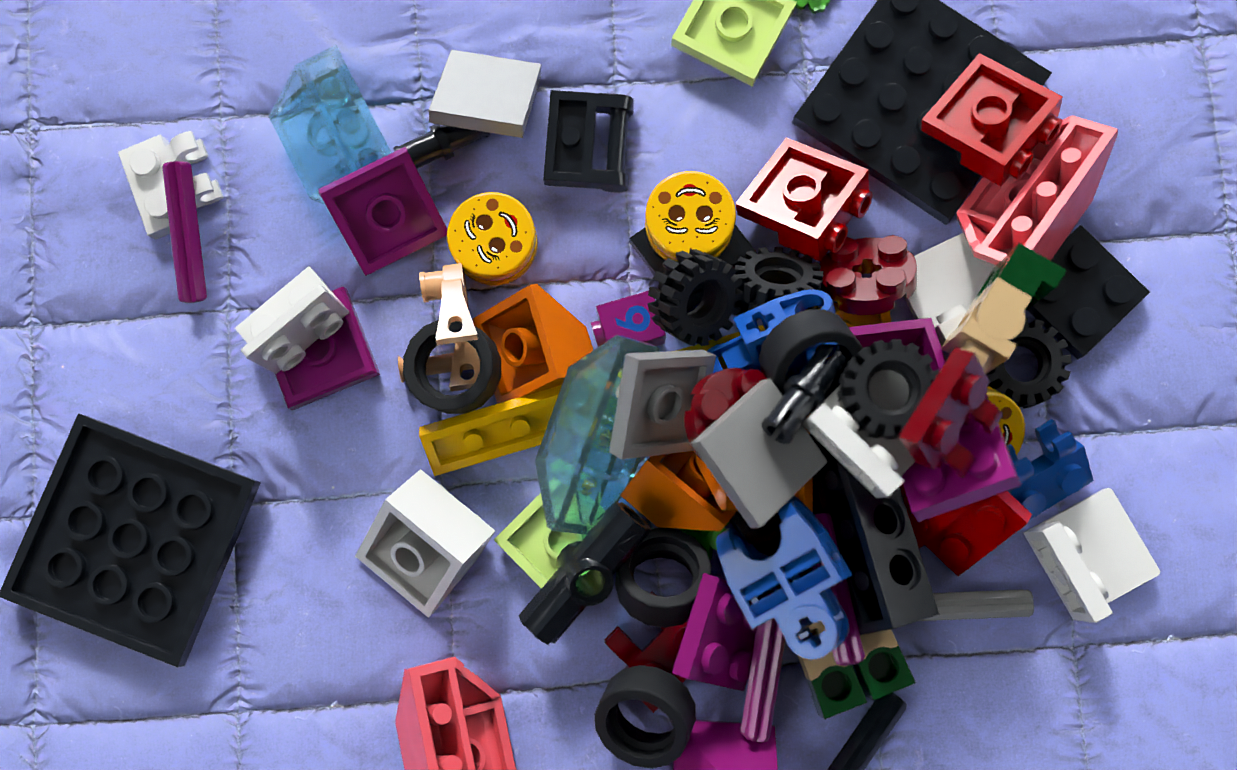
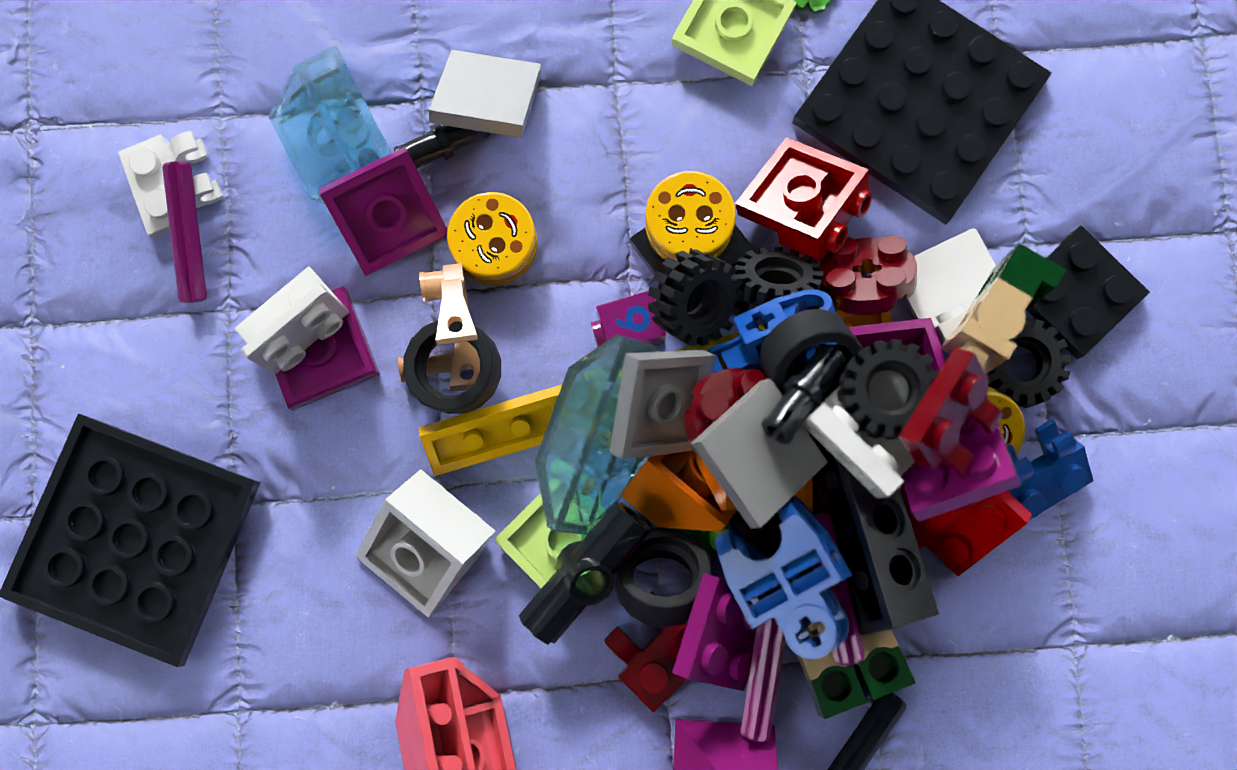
(534, 341): orange slope -> none
(573, 137): black plate -> none
(632, 743): black tyre -> none
(983, 604): light grey axle -> none
(994, 119): red plate -> none
(1045, 201): coral wedge -> none
(1092, 555): white bracket -> none

